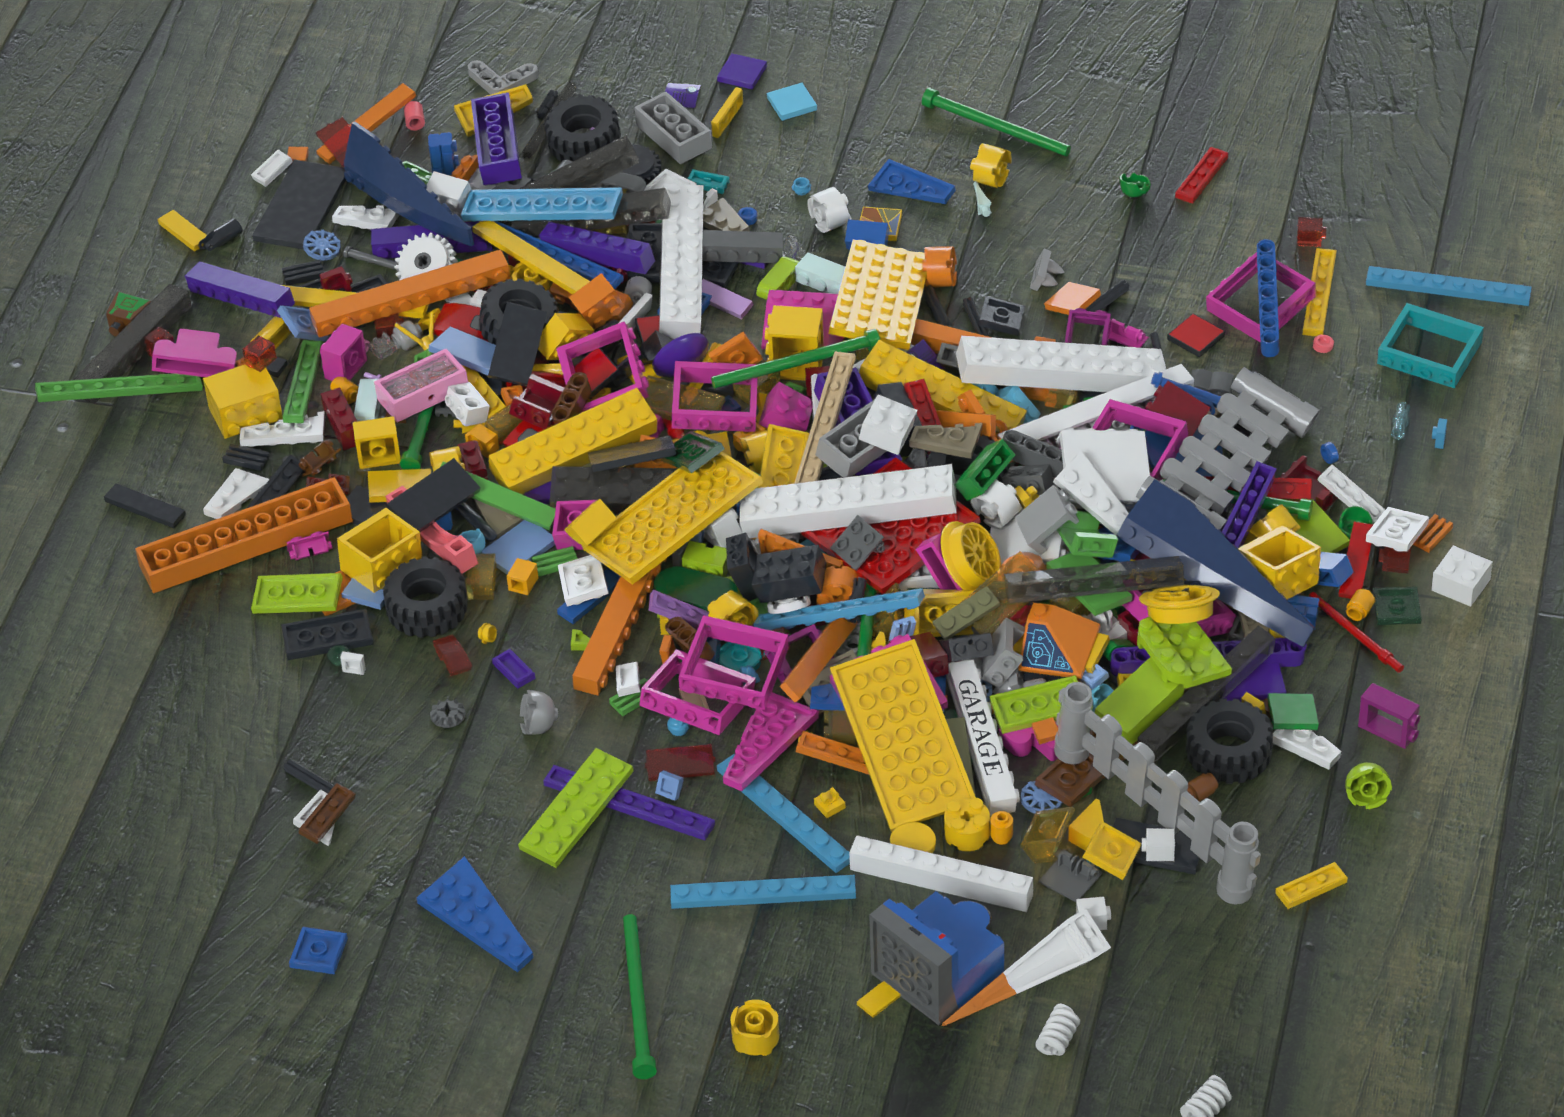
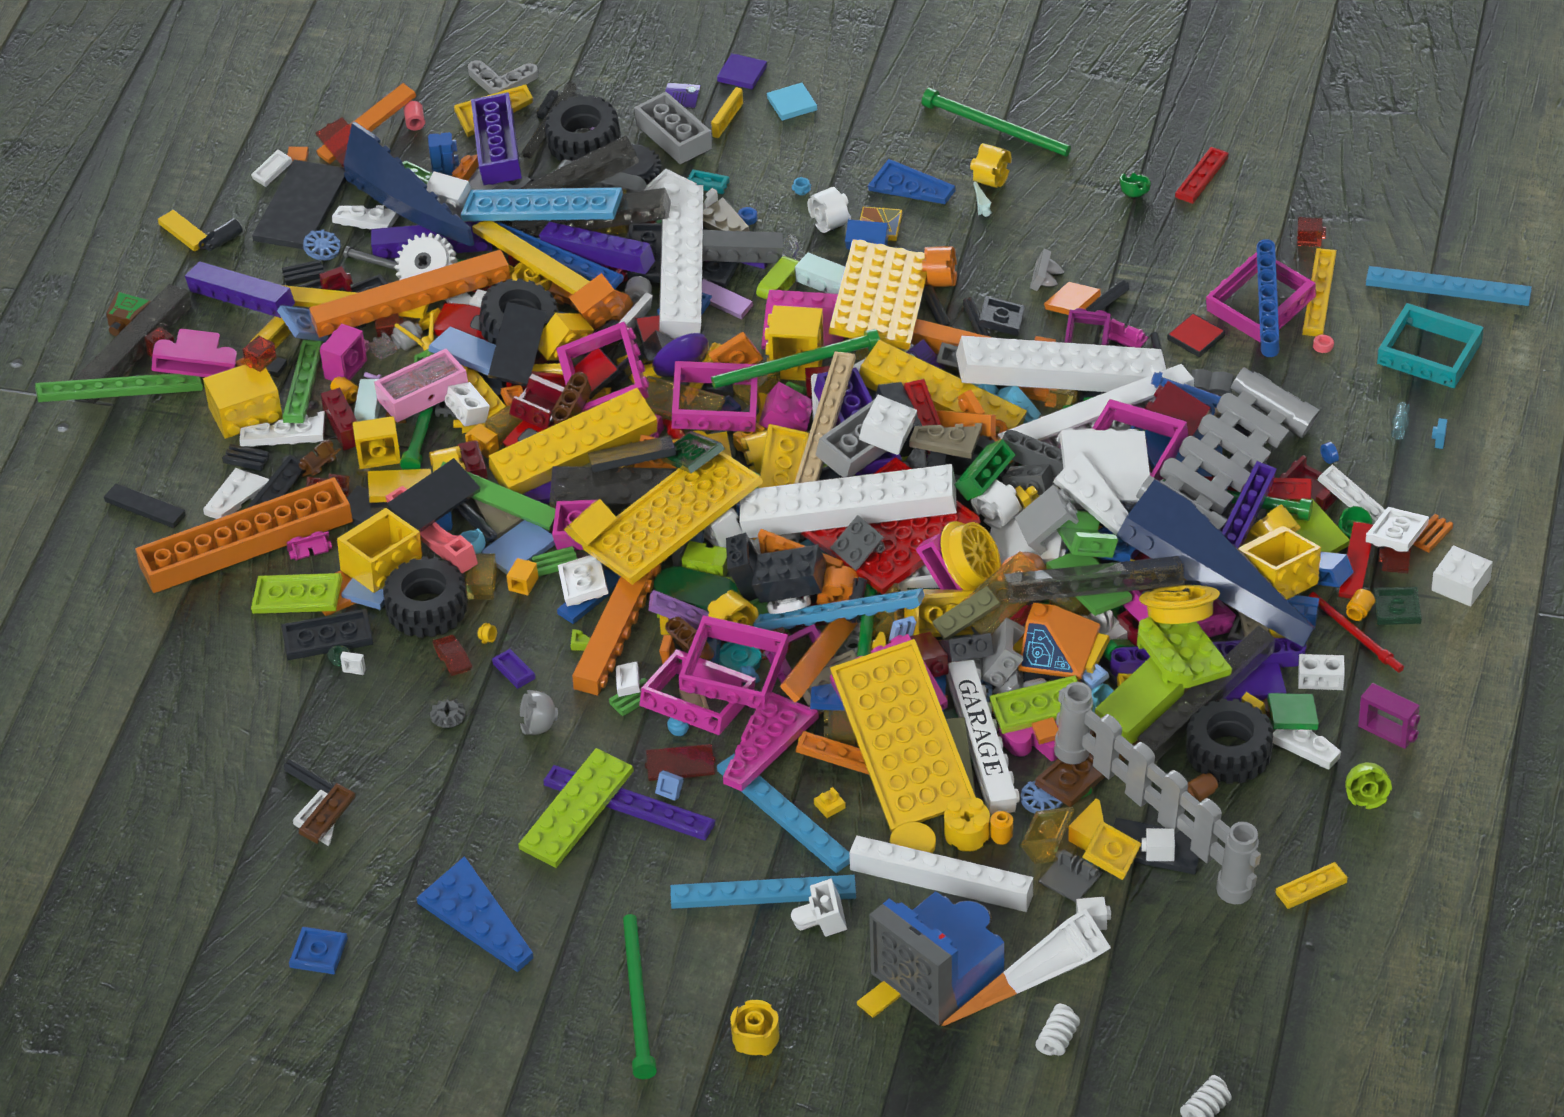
(824, 910): none -> white brick
(1321, 672): none -> white brick

